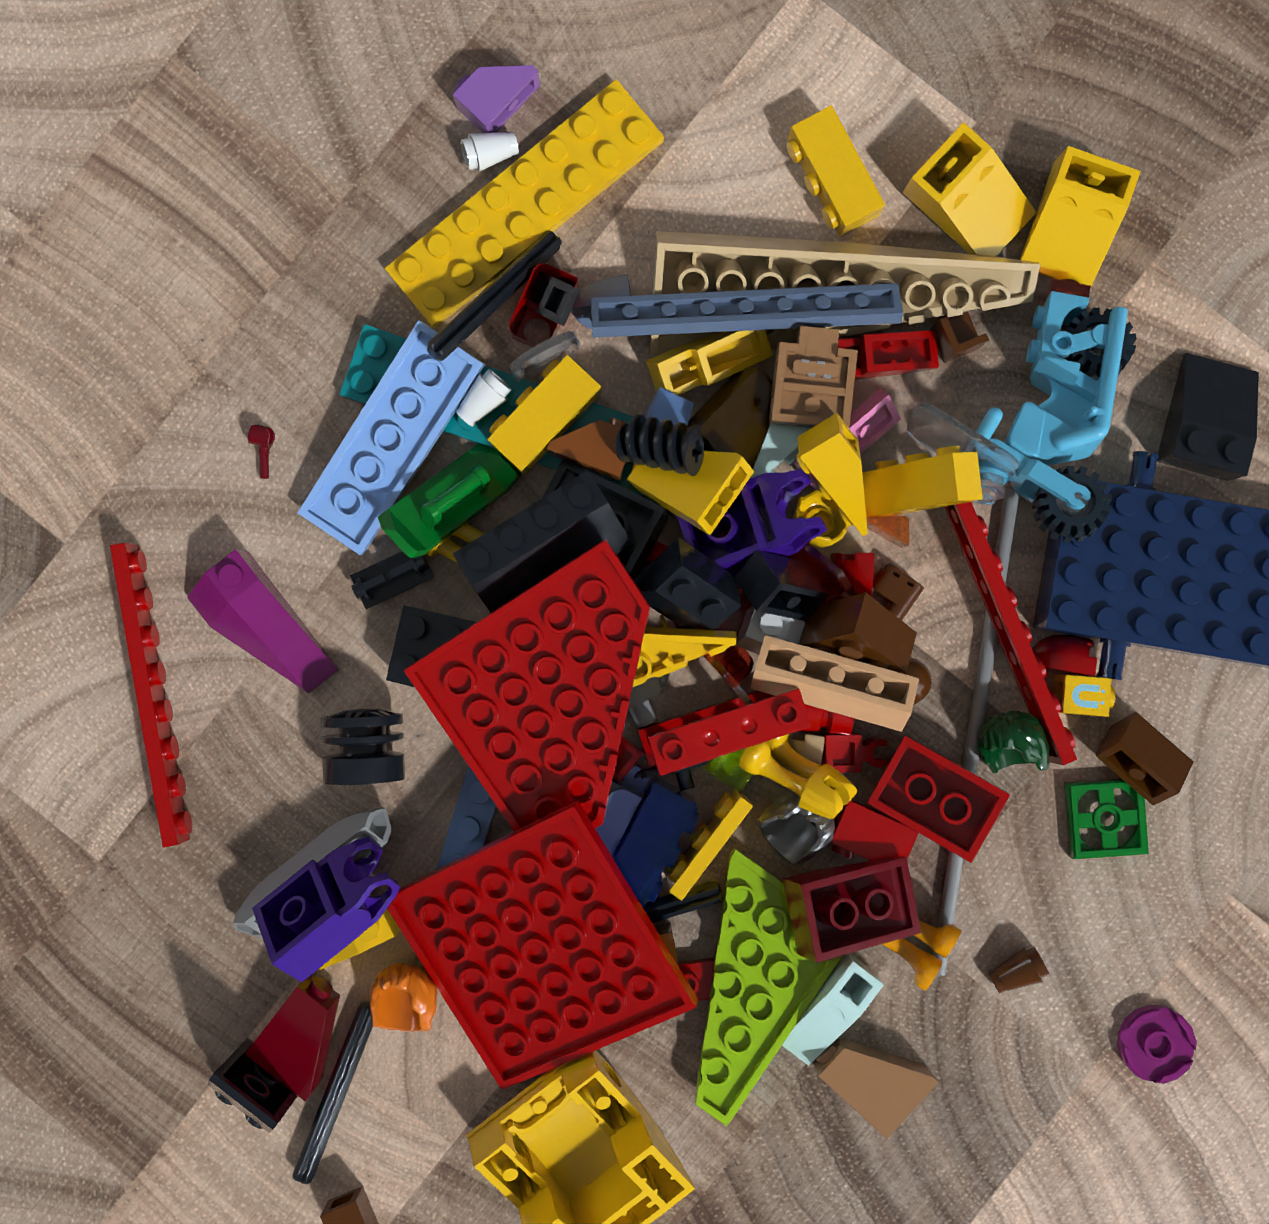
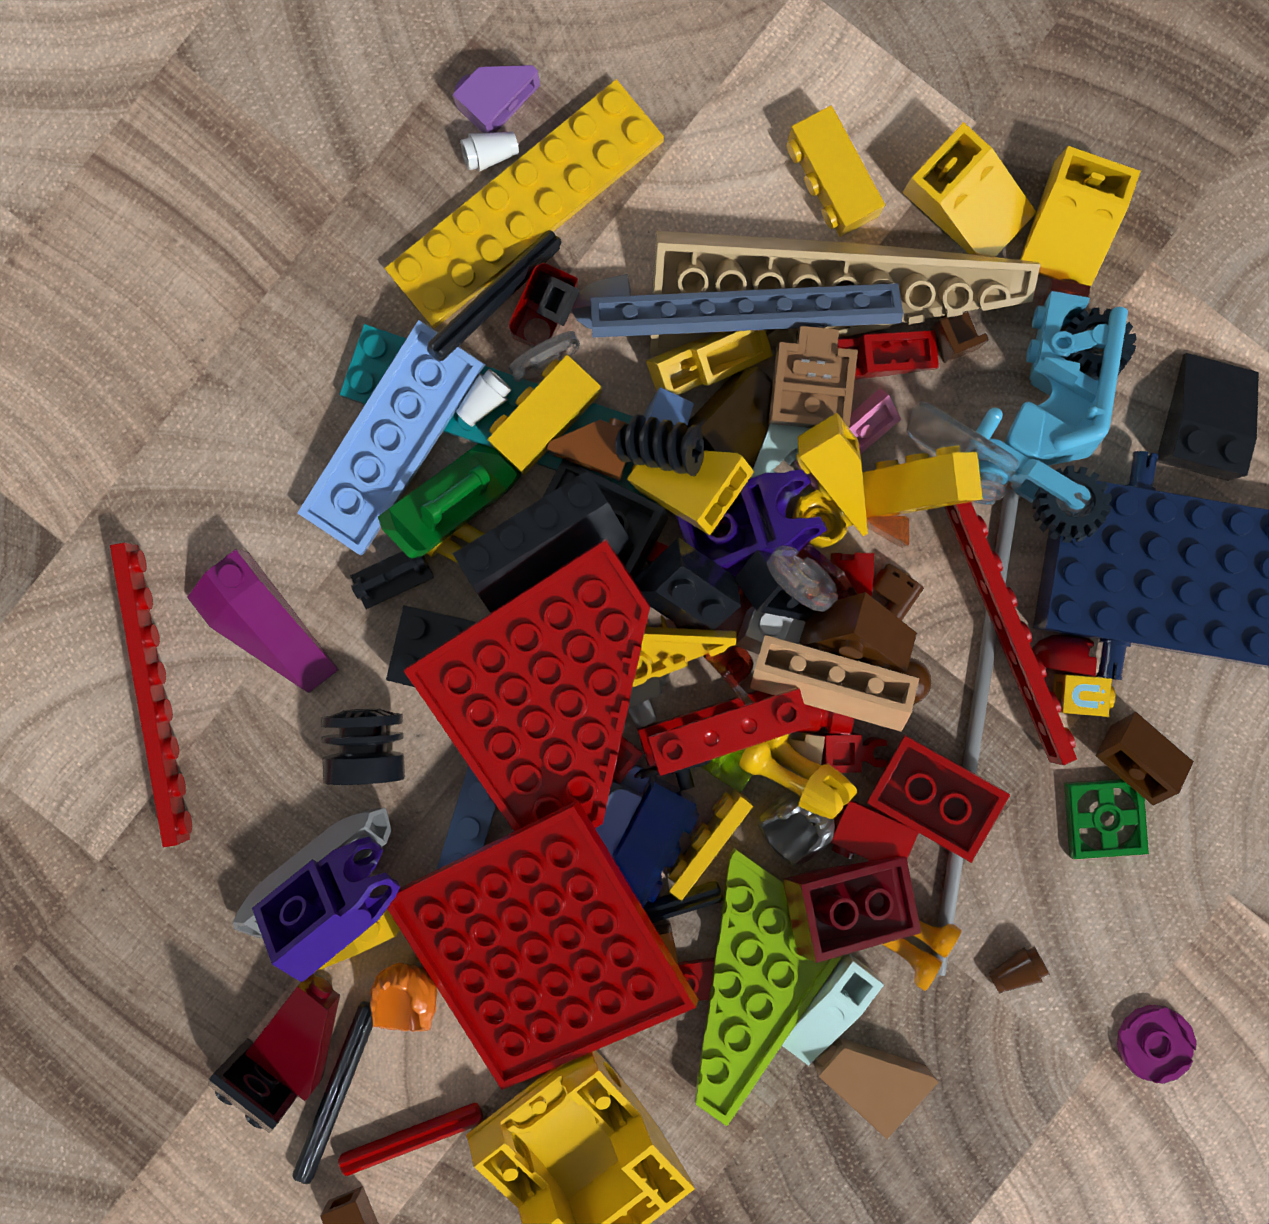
(262, 437): dark red hand -> none
(410, 1139): none -> red axle
(802, 579): none -> clear tile
(1013, 740): dark green hair -> none

